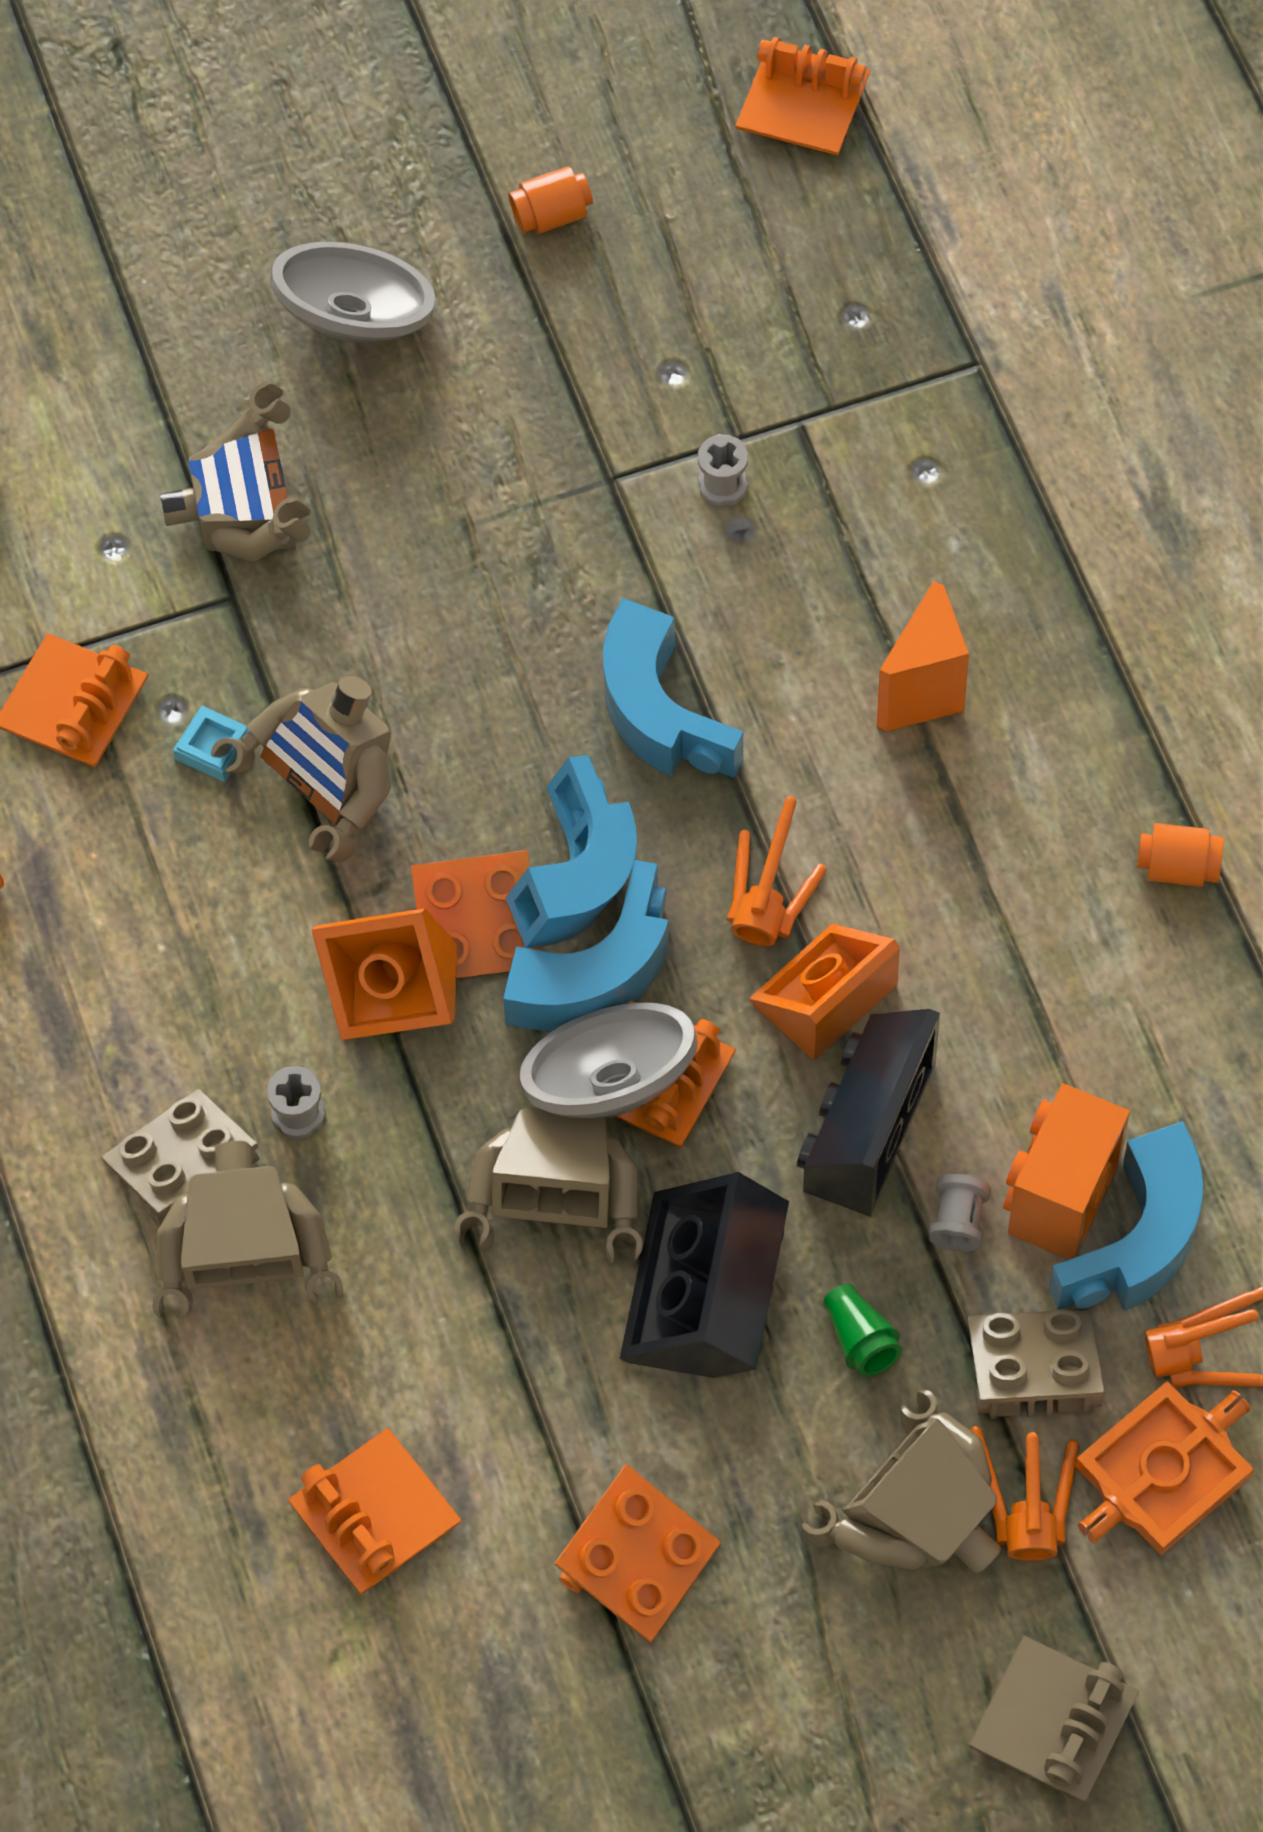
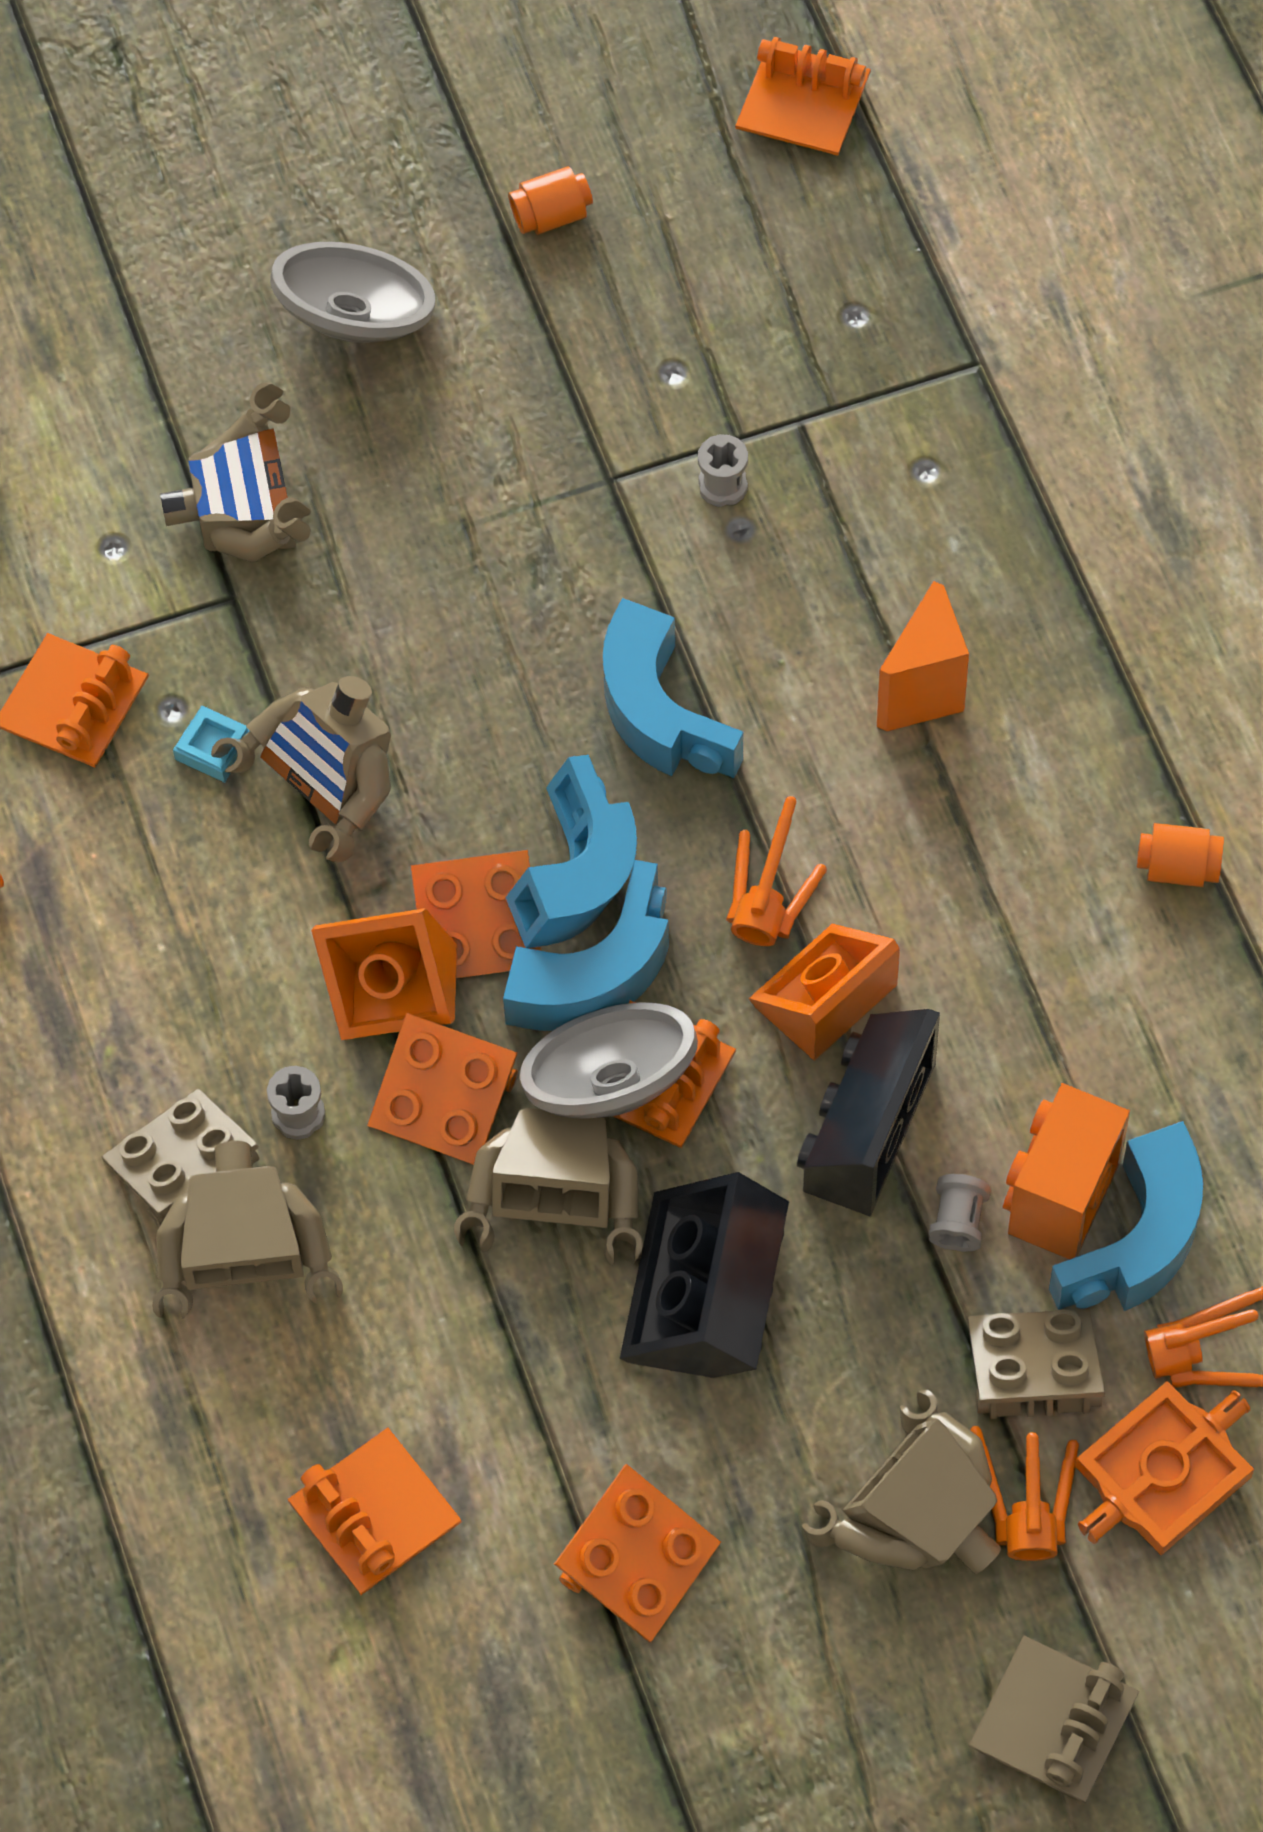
(443, 1088): none -> orange hinge
(862, 1332): green cone -> none

